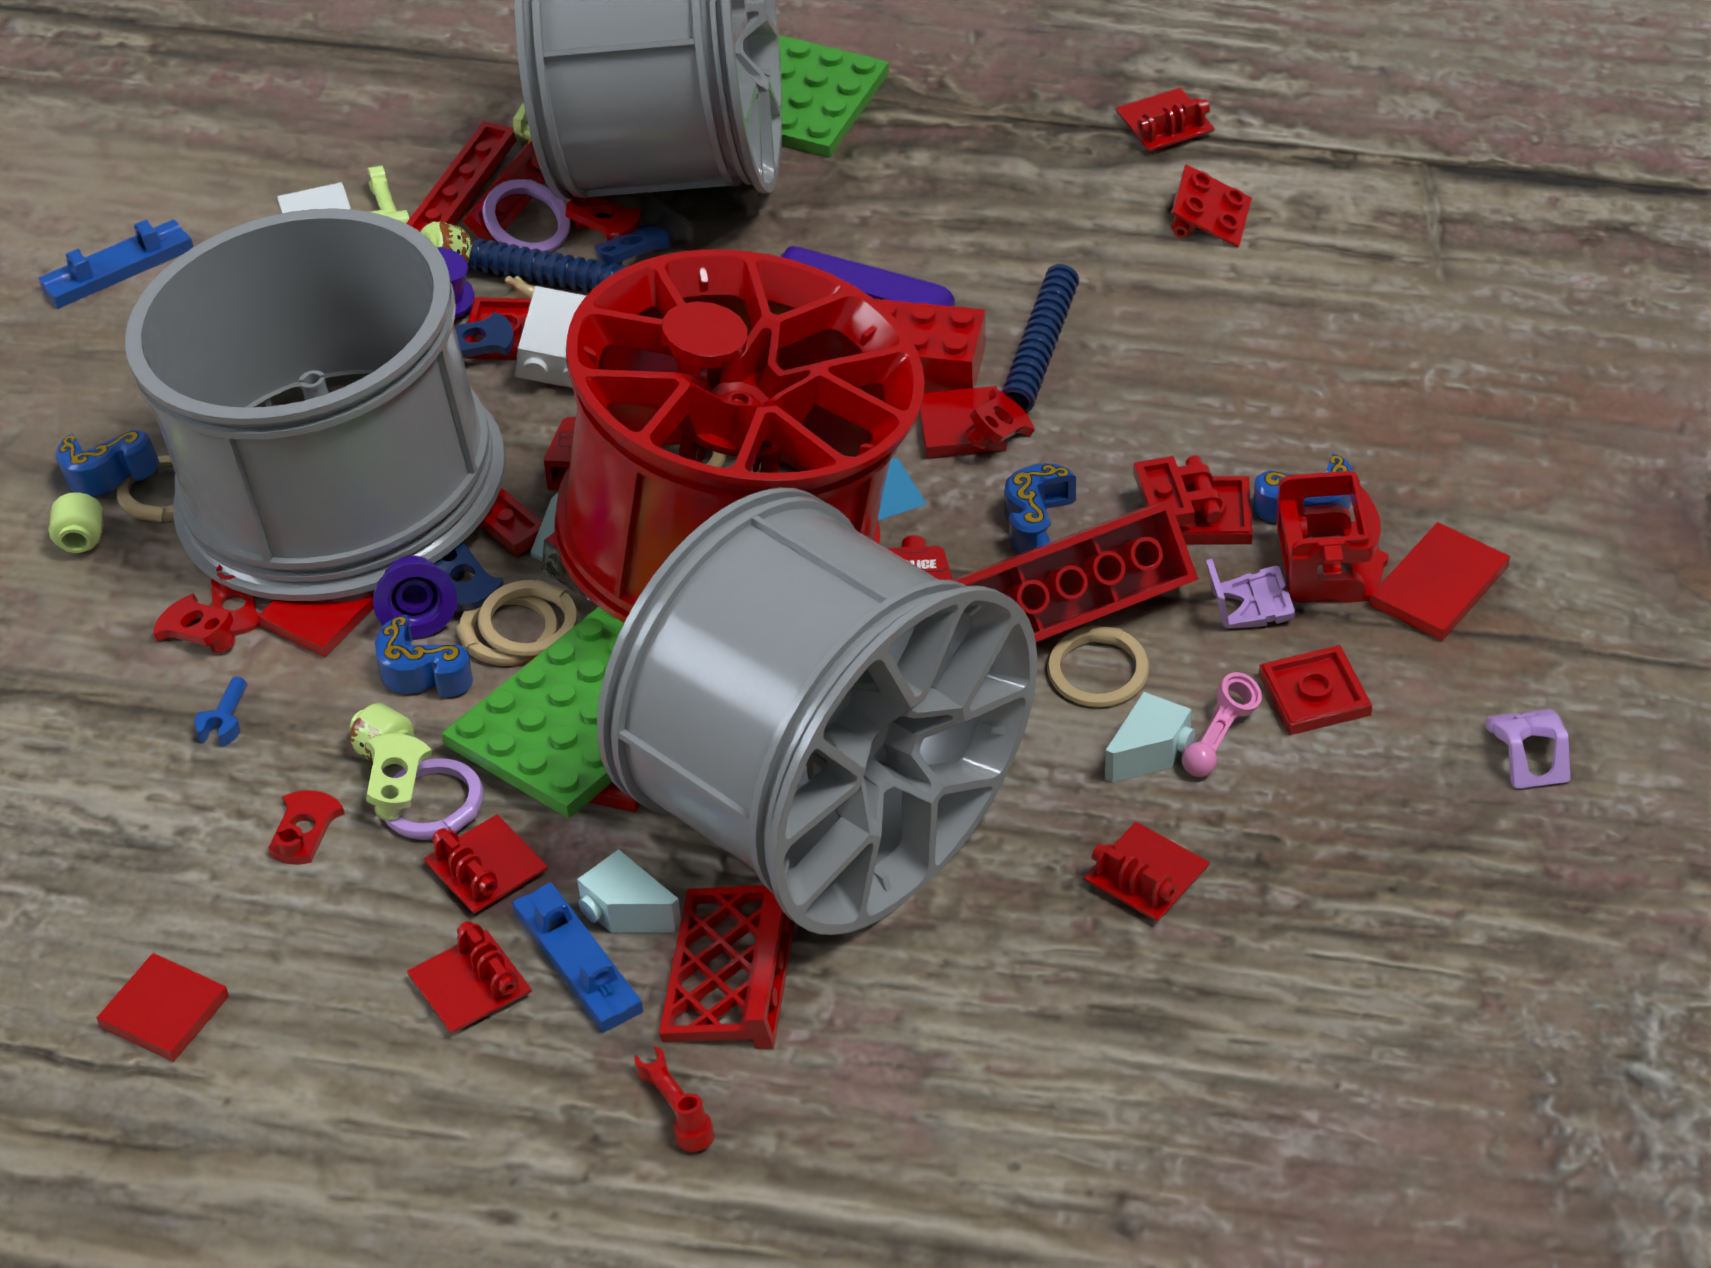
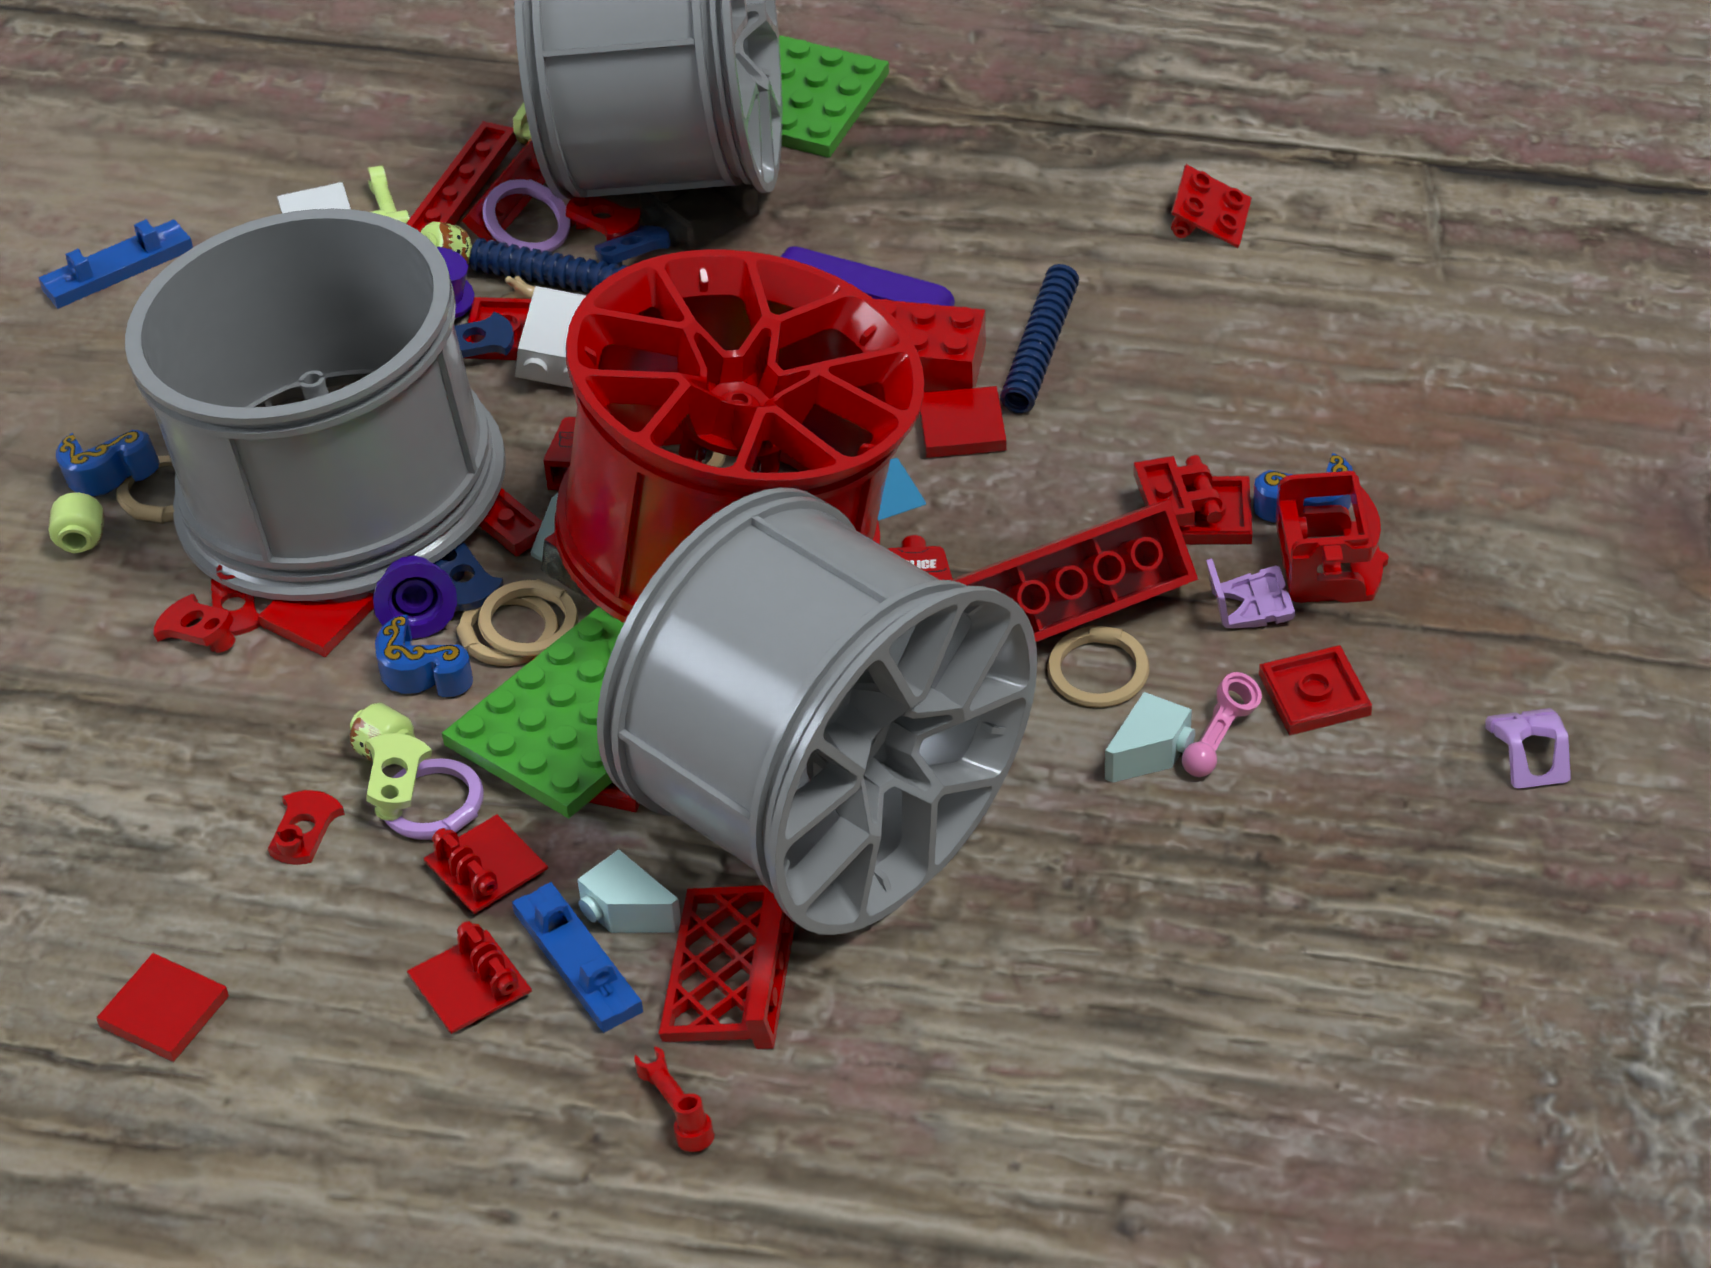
(222, 716): blue bar -> none
(704, 334): red tile -> none
(990, 427): red piece -> none
(1028, 496): blue animal -> none
(1145, 870): red hinge -> none
(1166, 118): red hinge -> none
(1439, 581): red tile -> none

